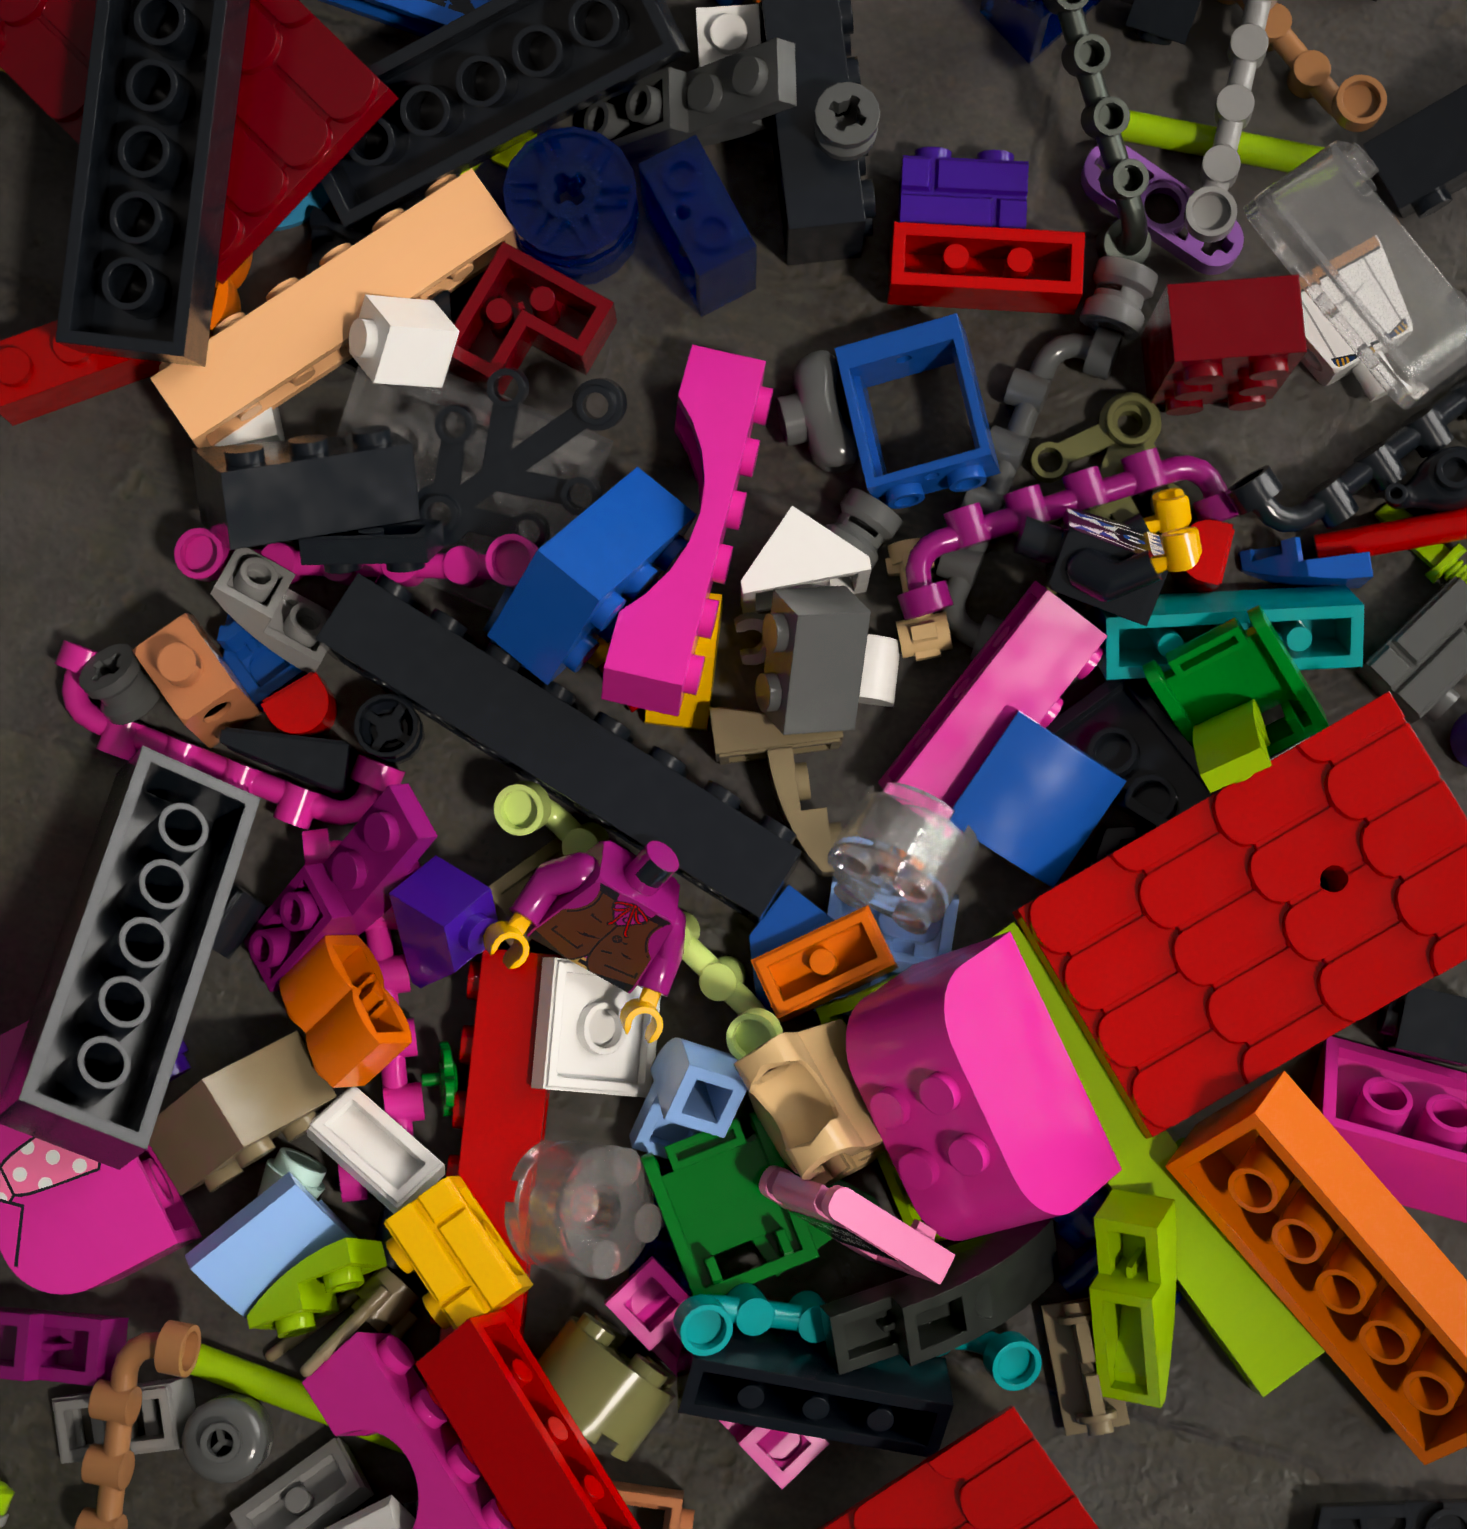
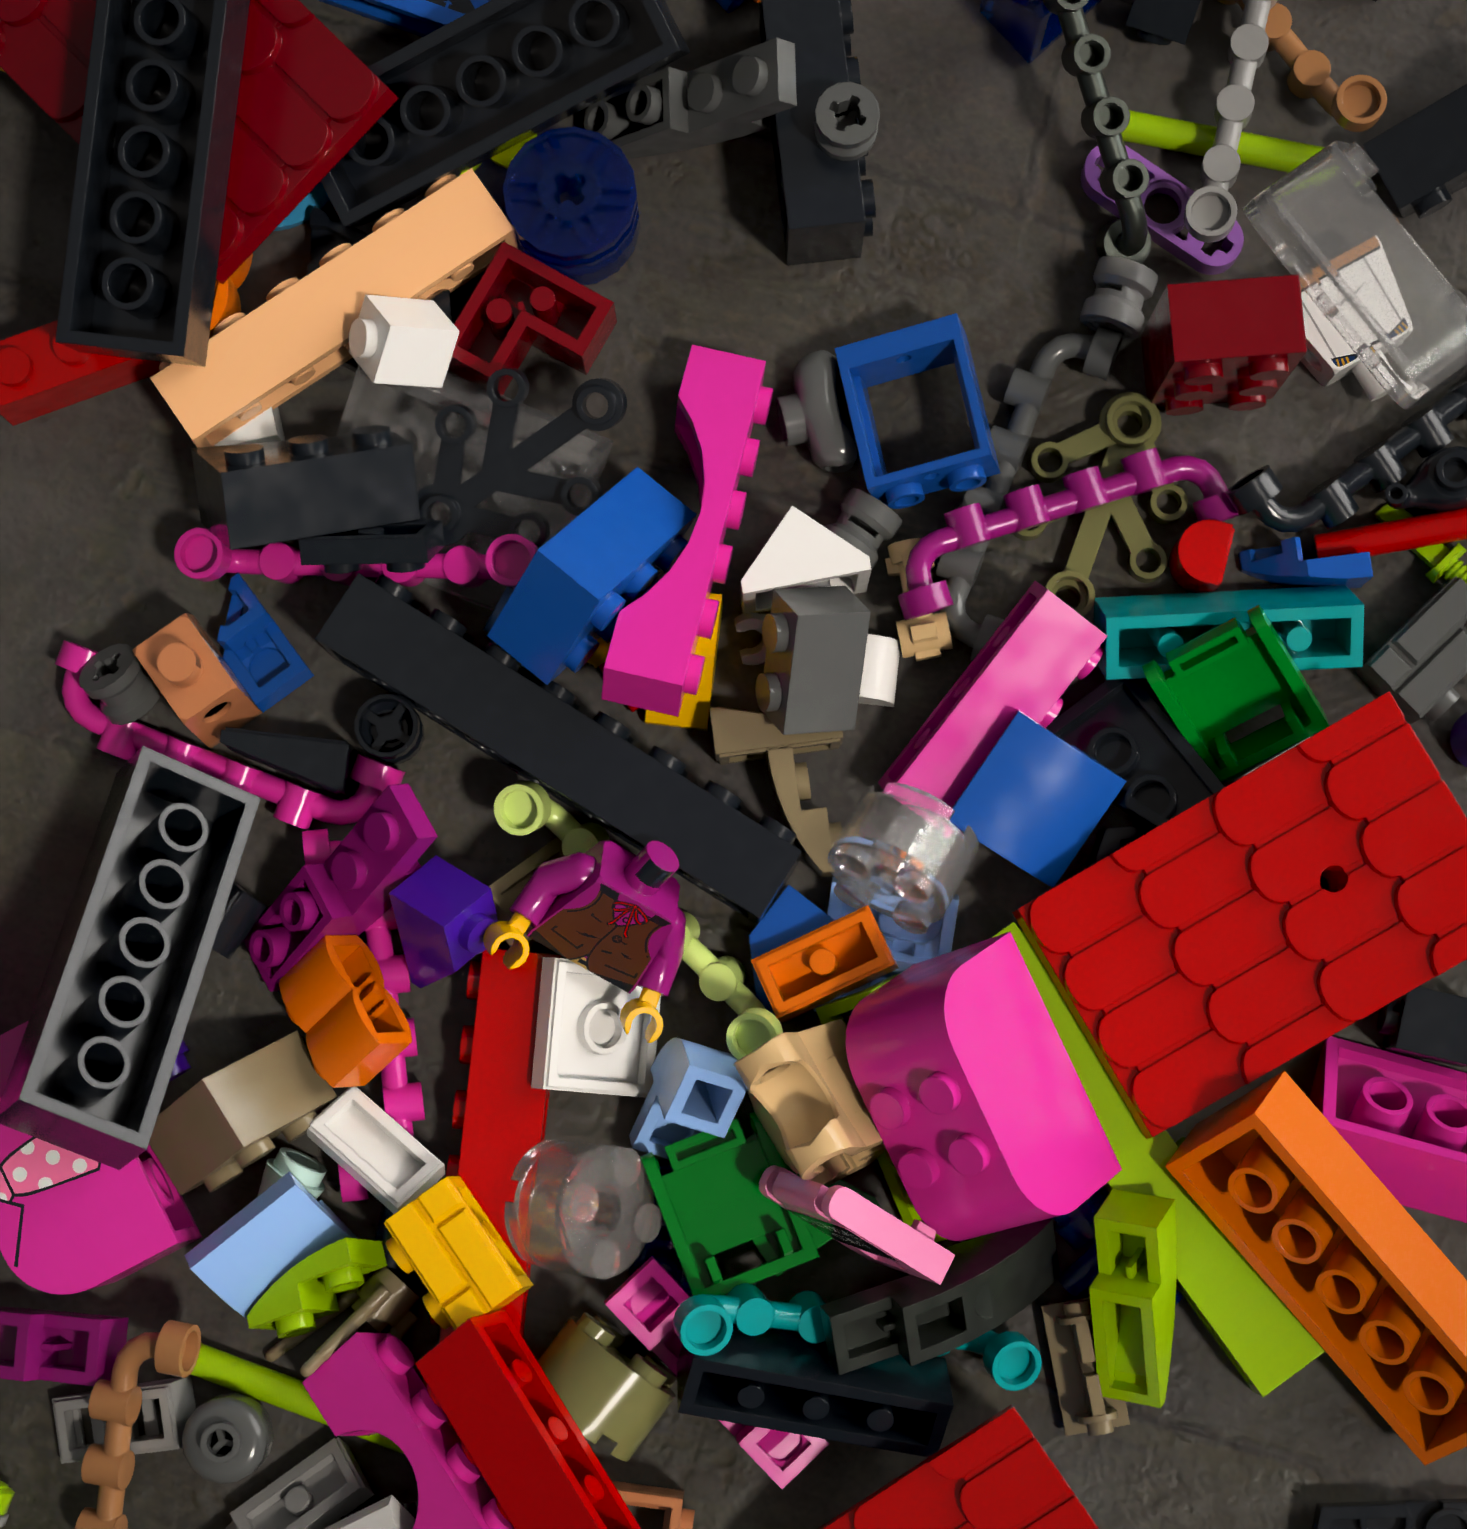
(260, 601): light grey slope -> none
(303, 707): red brick -> none
(446, 1078): green plant -> none
(695, 212): clear blue window -> none
(726, 31): white brick -> none
(963, 190): dark purple brick -> none
(986, 268): red brick -> none
(1115, 562): black torso -> none
(1231, 746): lime slope -> none

